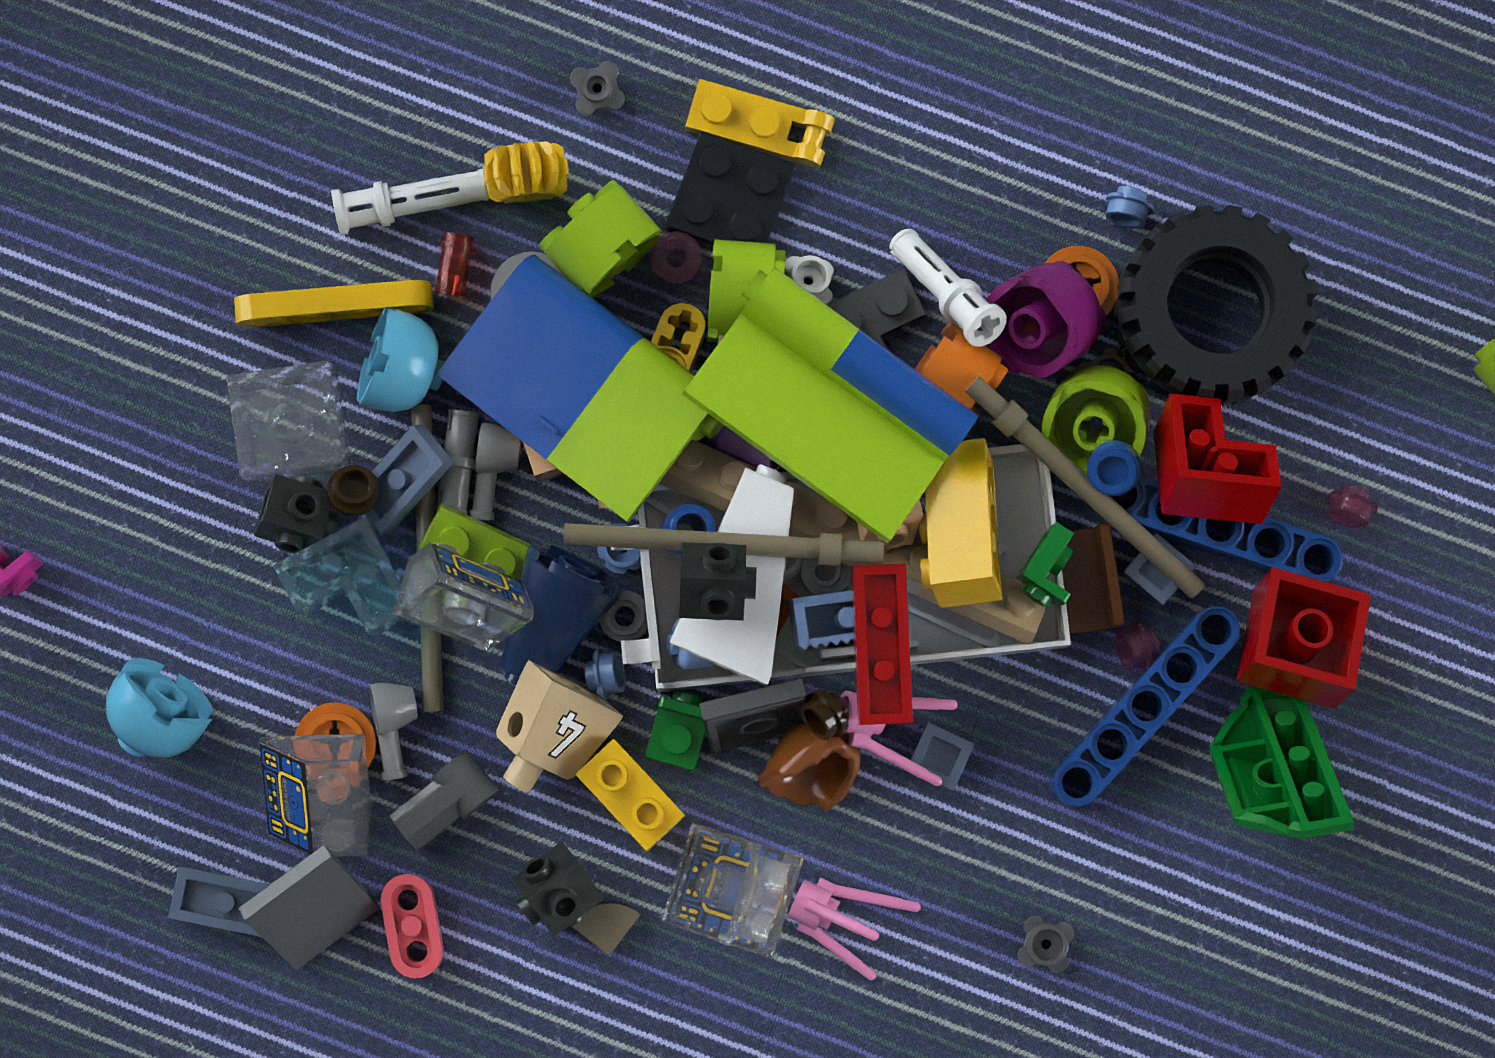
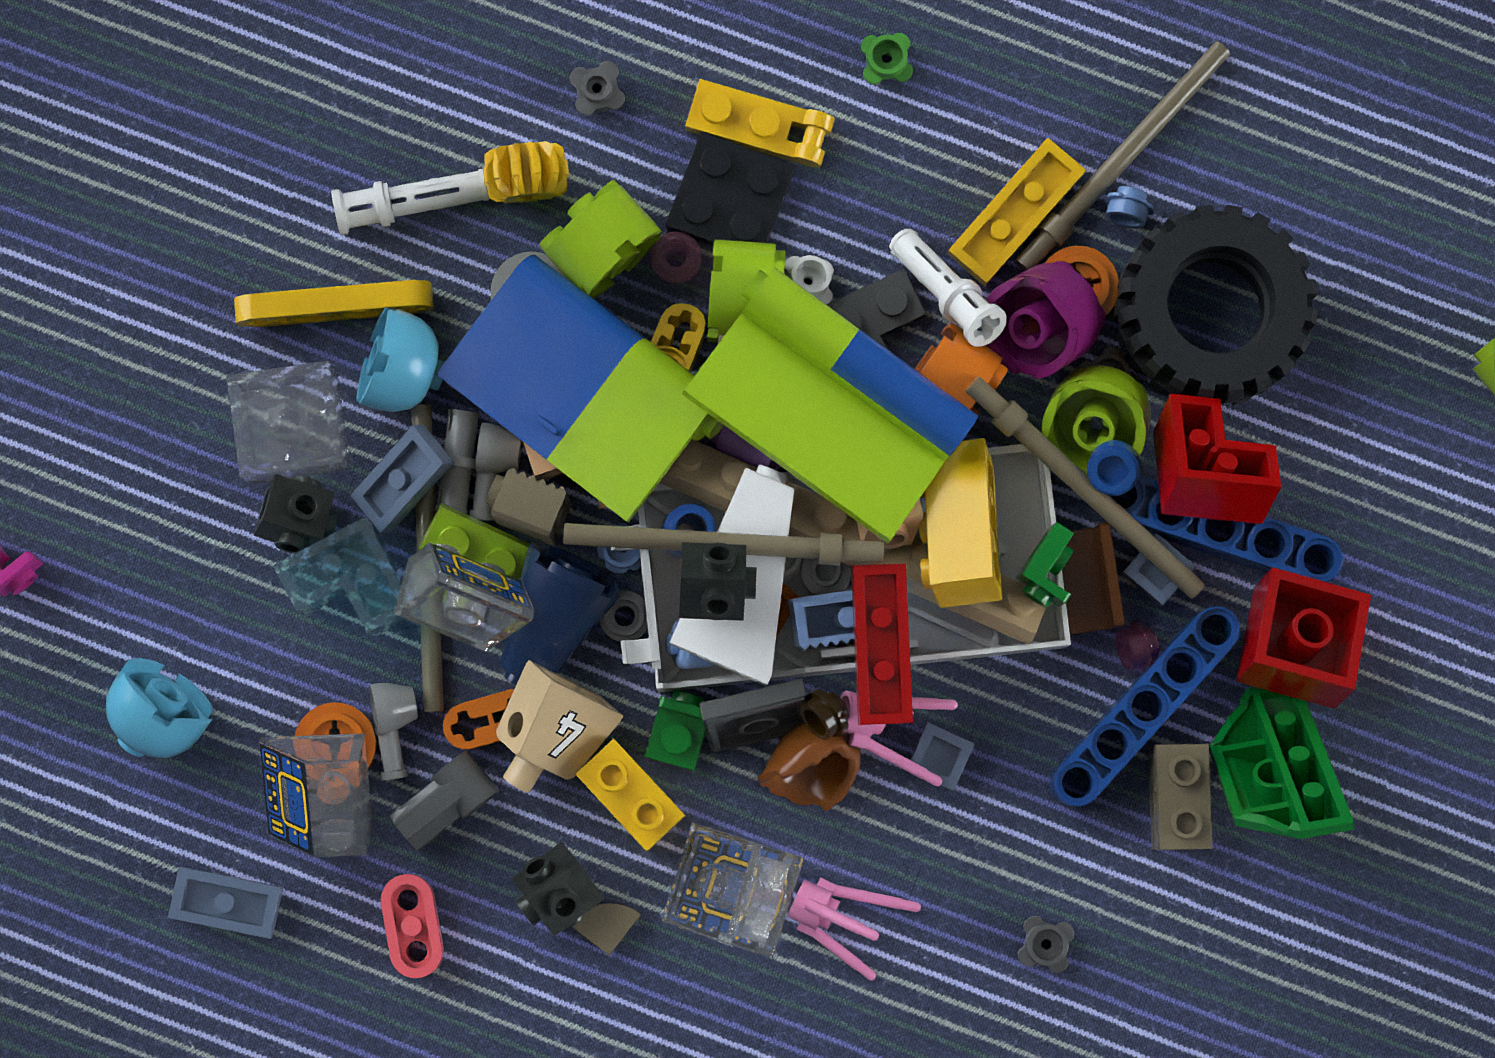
(309, 907): dark grey tile -> none
(353, 490): dark brown plate -> none
(454, 264): clear red pin -> none
(477, 709): none -> orange beam
(529, 506): none -> dark tan brick
(605, 673): medium blue plate -> none
(892, 45): none -> bright green plate
(1016, 211): none -> yellow plate
(1058, 227): none -> dark tan bar
(1180, 796): none -> dark tan brick
(1351, 506): clear pink plate -> none

